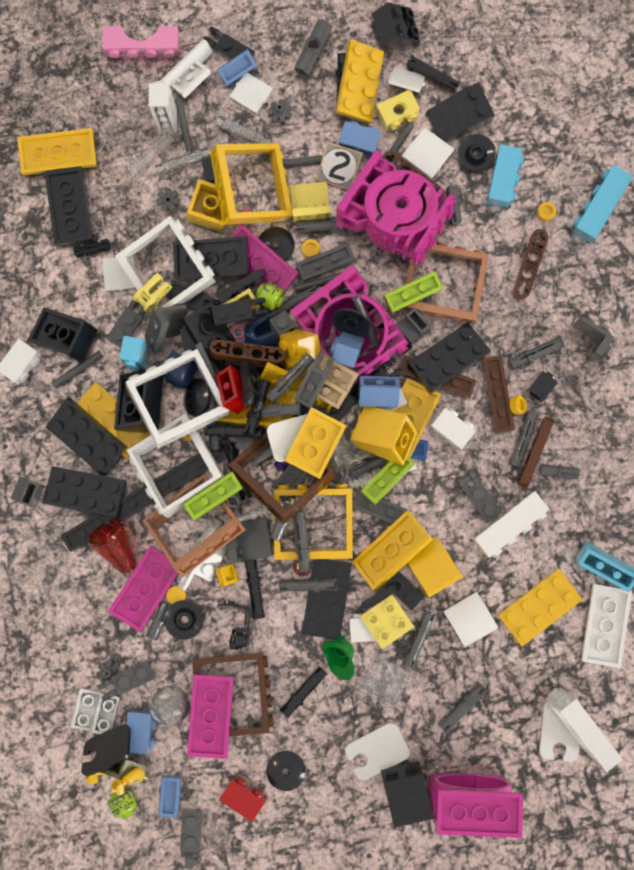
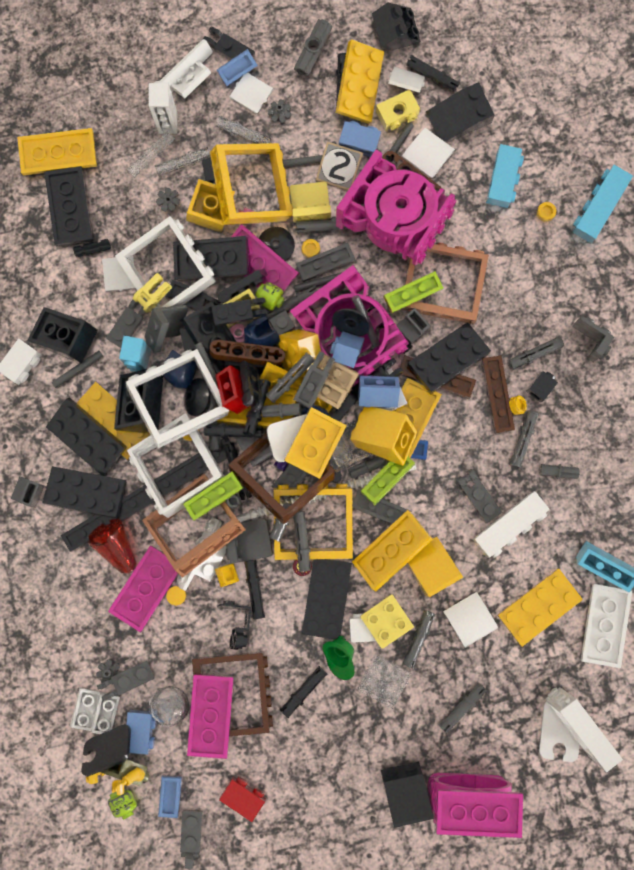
(158, 621): dark grey axle -> none
(163, 43): bright pink arch -> none
(177, 627): black dish -> none
(184, 125): dark grey bar -> none
(285, 760): black dish -> none
(316, 585): dark grey pin -> none
(382, 748): white piece -> none
(384, 593): black tile -> none
(408, 592): black plate -> none
(452, 428): white brick -> none
(456, 217): dark grey axle -> none
(480, 145): black dish -> none
(530, 264): reddish brown beam -> none
(535, 452): reddish brown beam -> none

